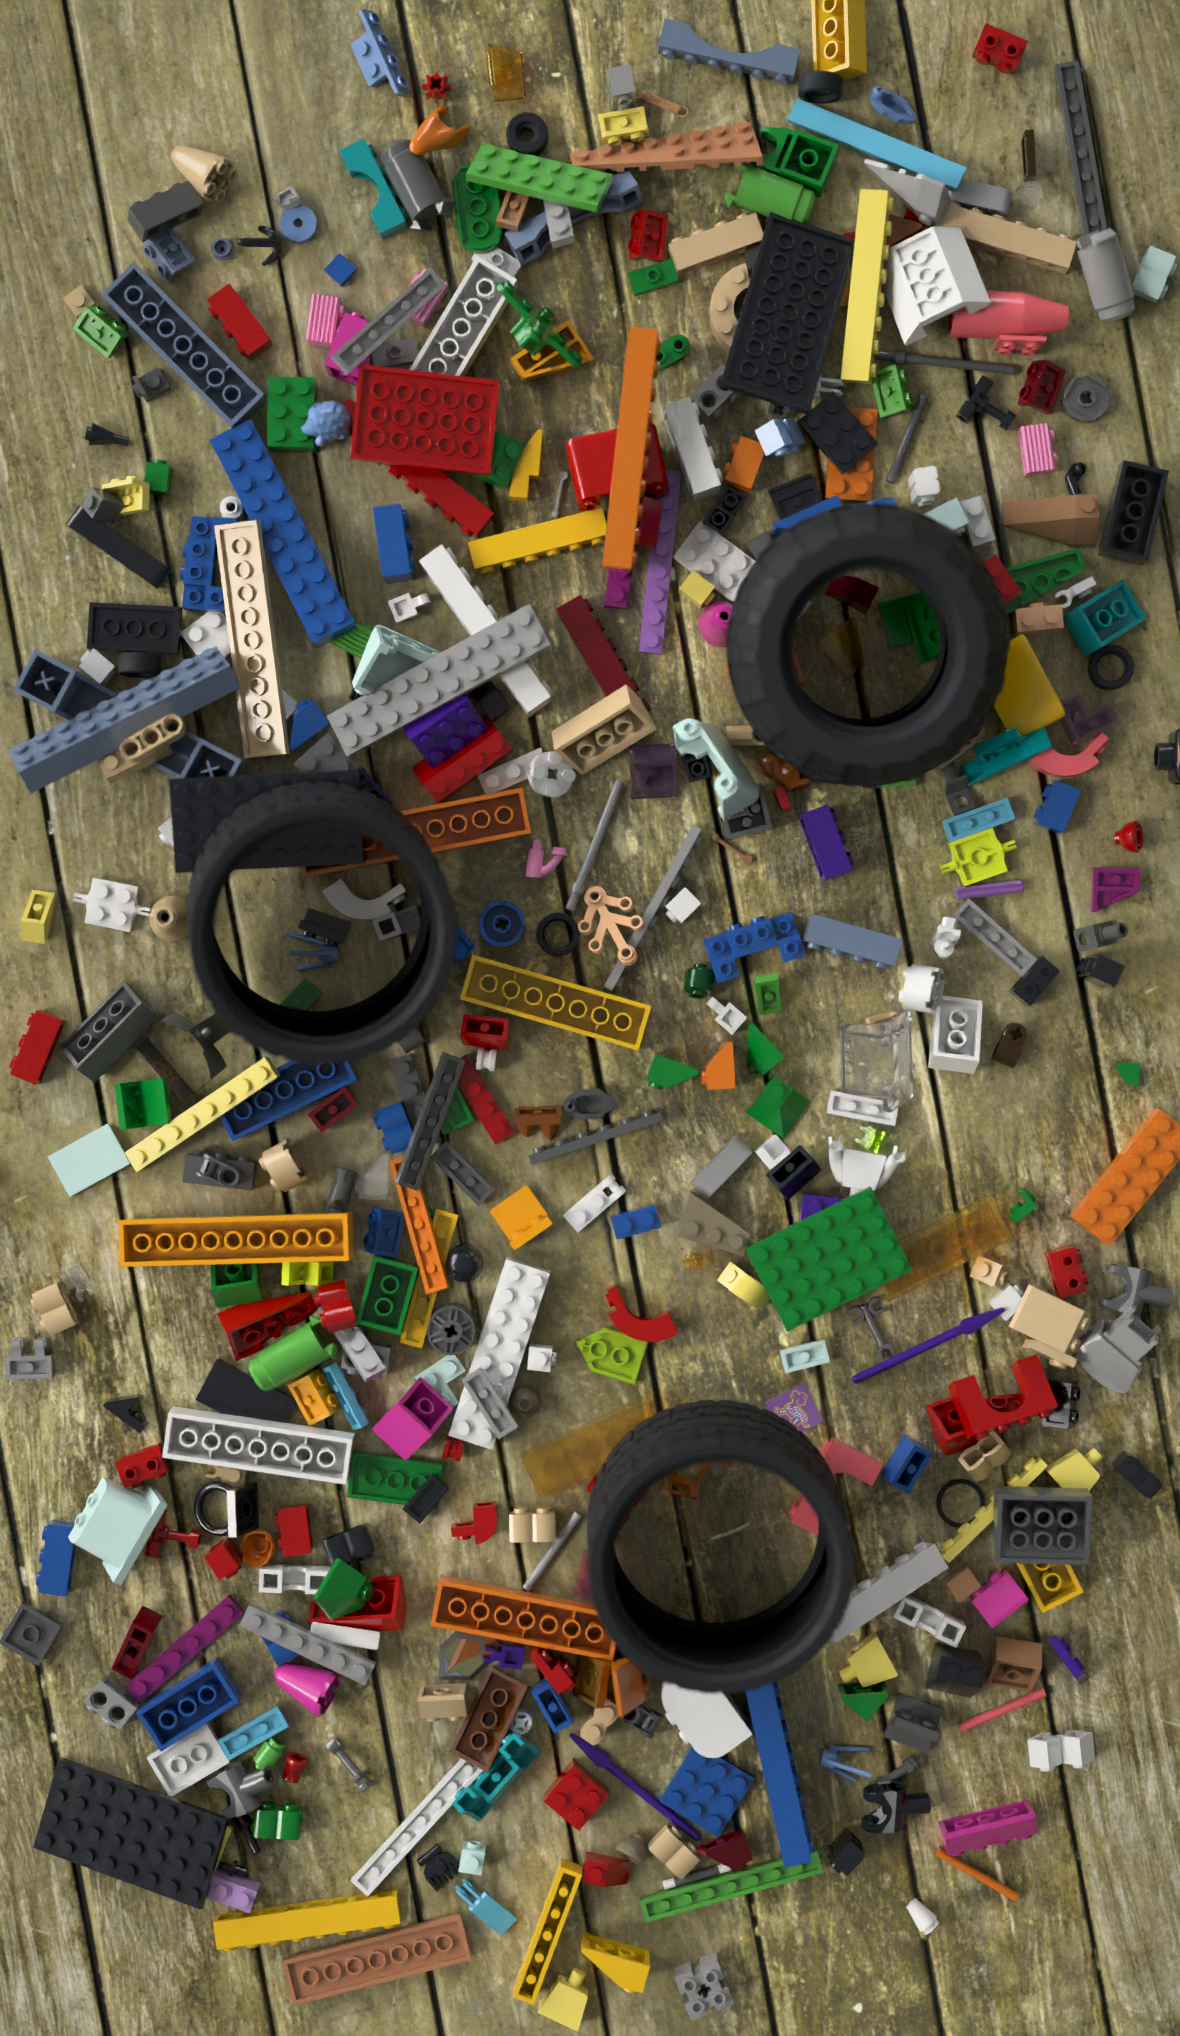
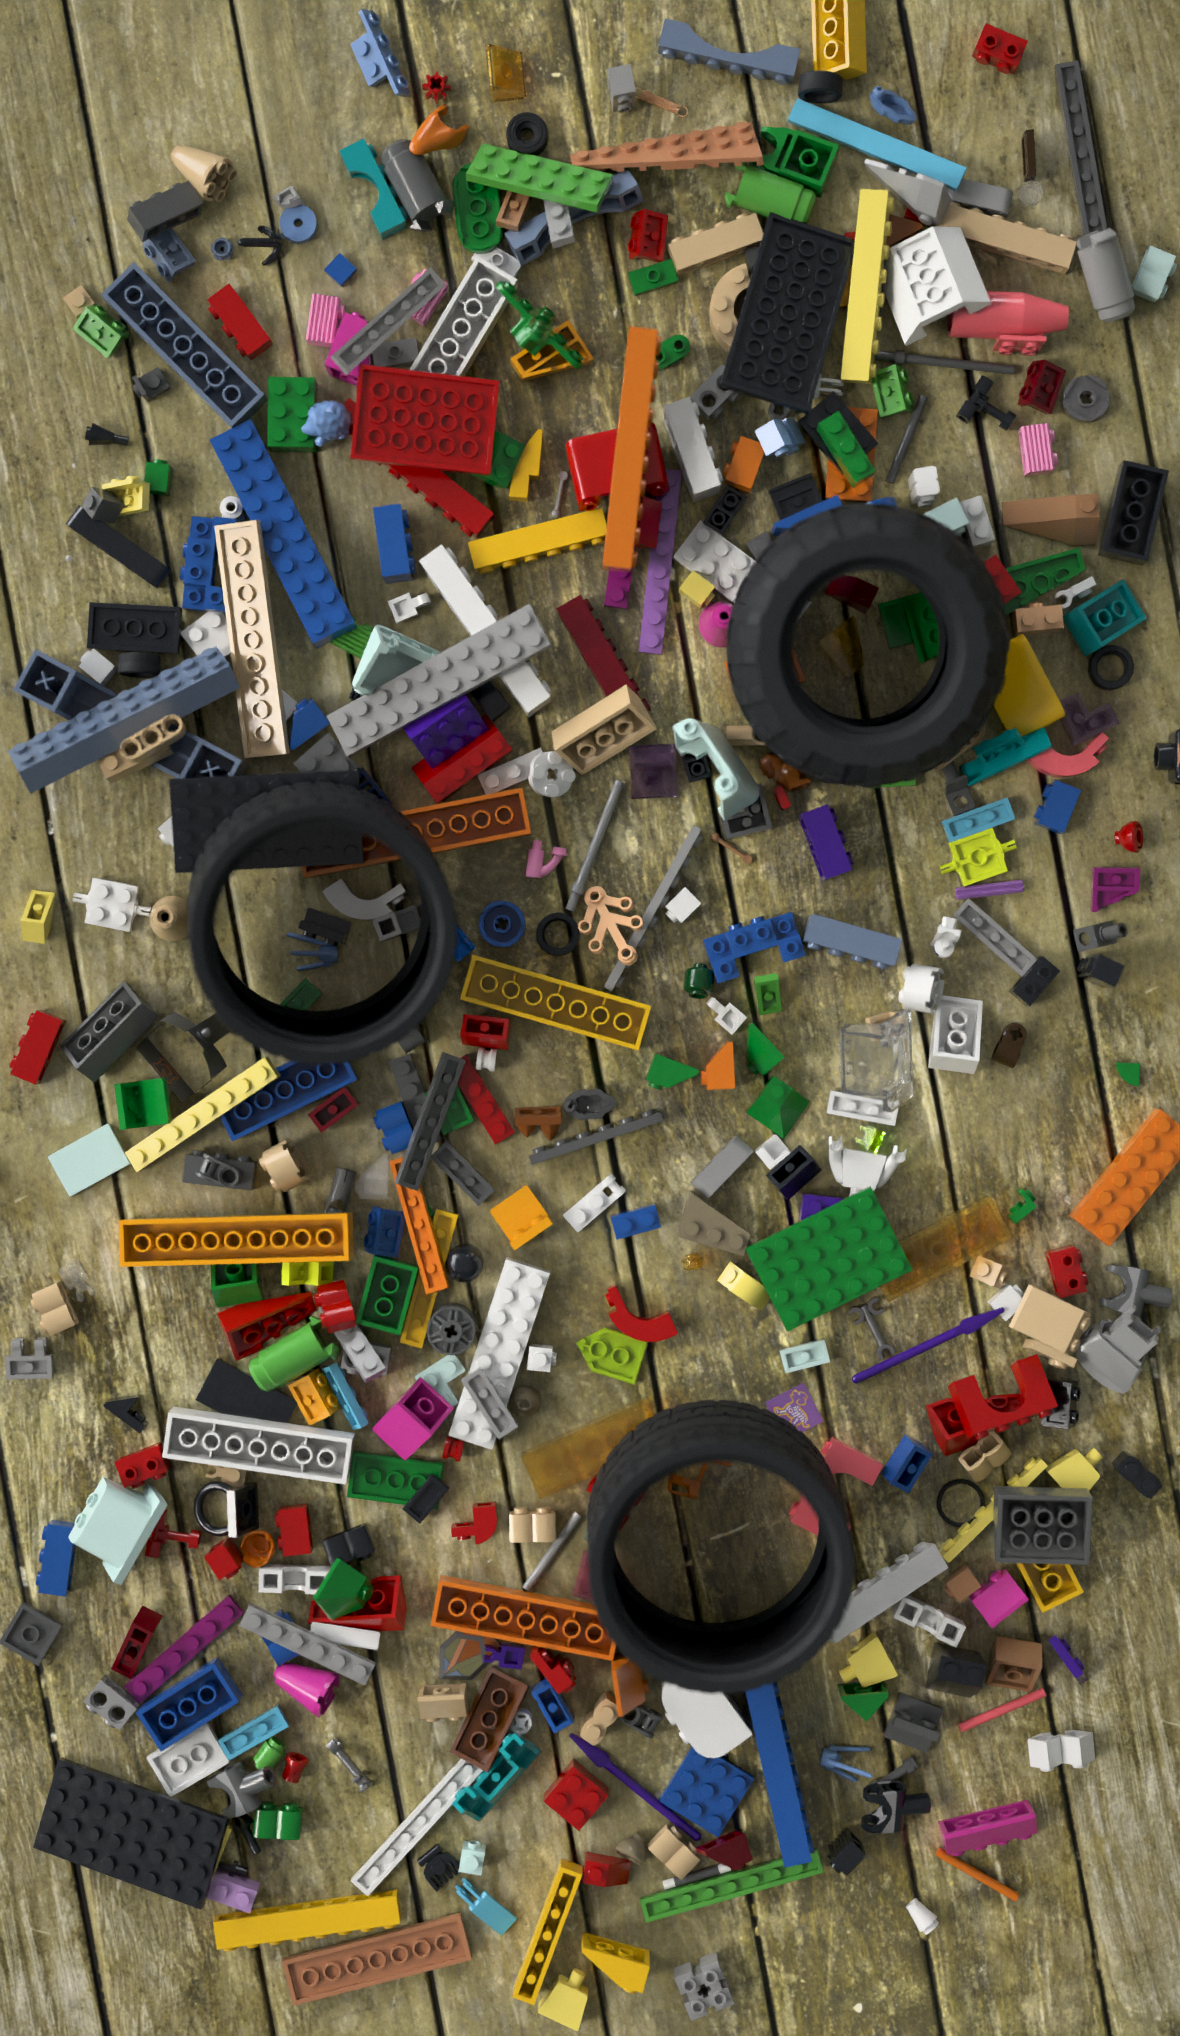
(592, 1680): pearl gold plate -> none
(623, 126): light yellow bracket -> none
(845, 449): none -> green brick
(1073, 476): black arm -> none

